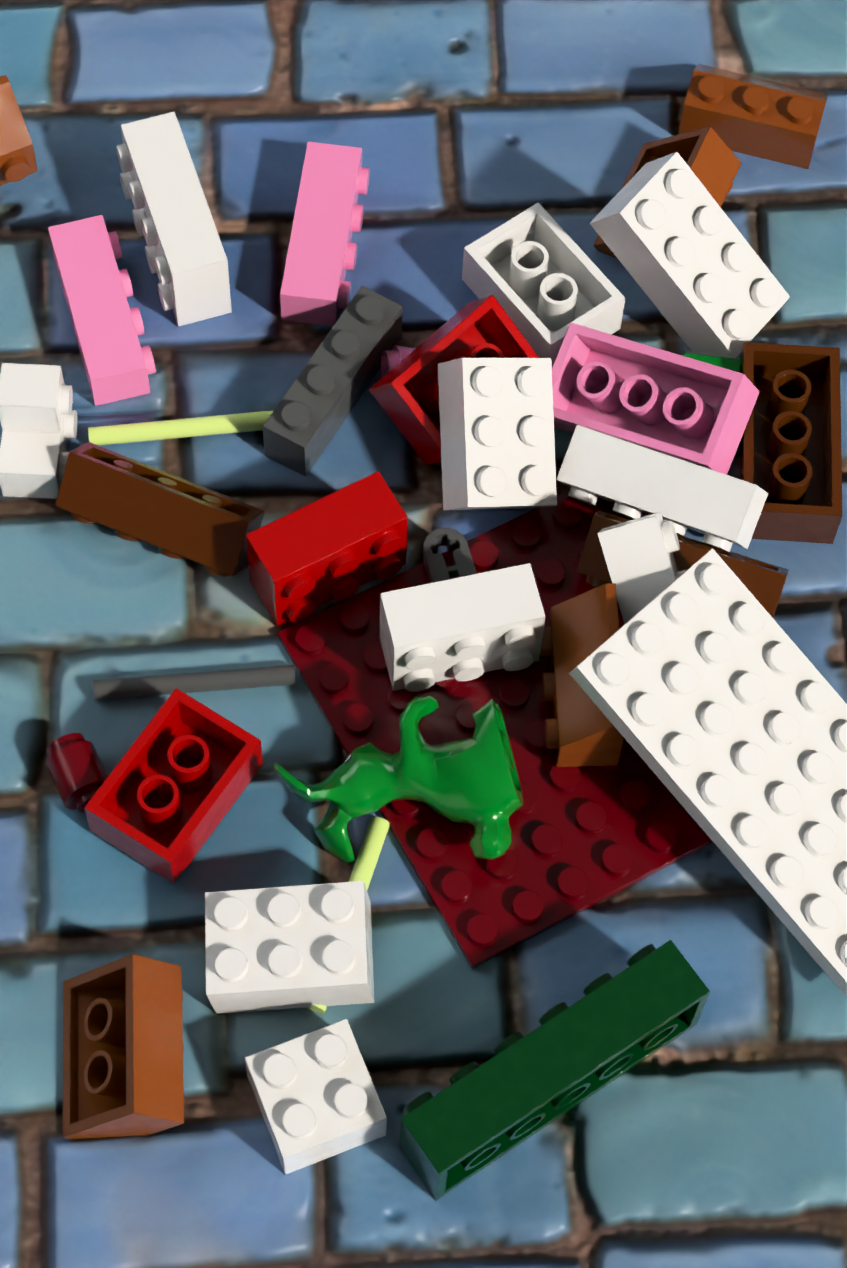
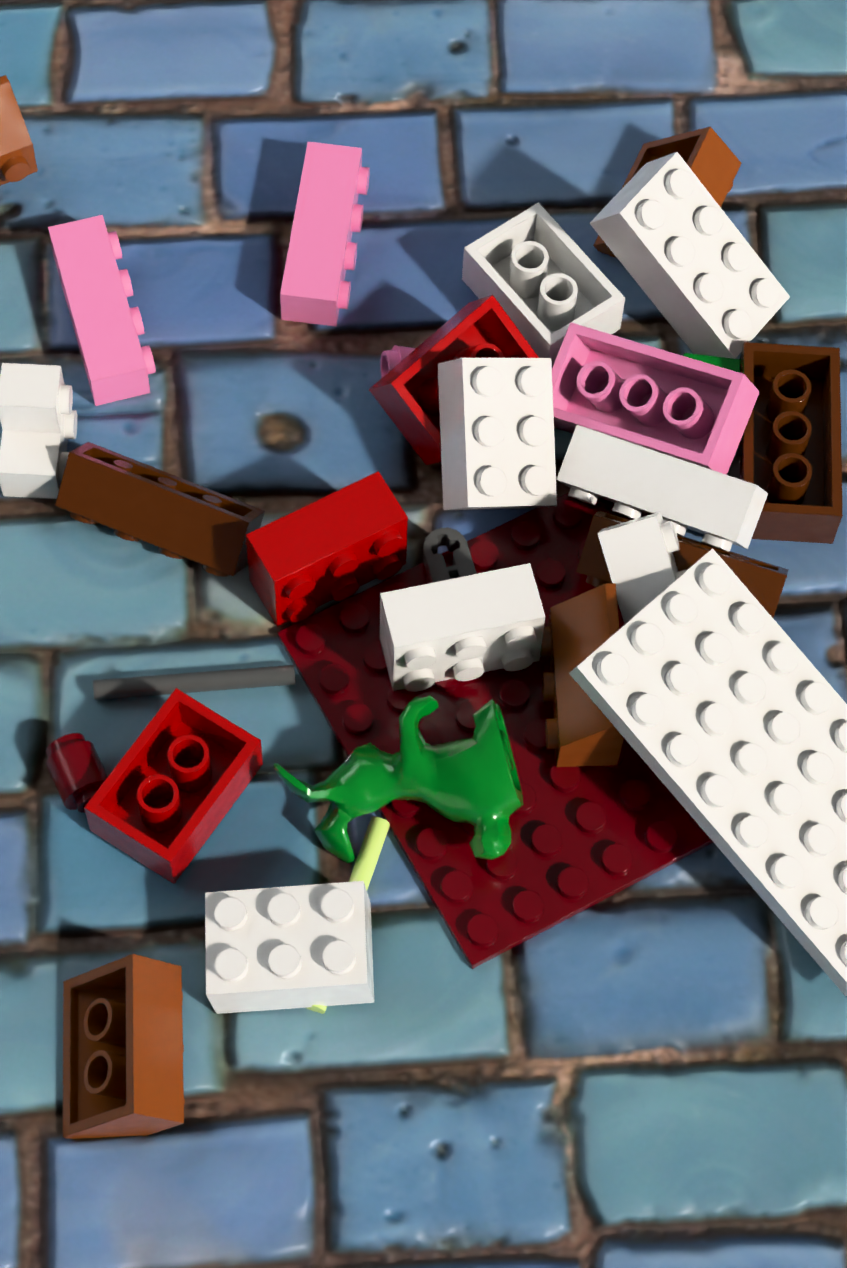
(174, 219): white brick -> none
(178, 428): yellowish green bar -> none
(316, 1096): white brick -> none
(332, 381): dark grey brick -> none
(551, 1068): dark green brick -> none
(754, 114): dark orange slope -> none

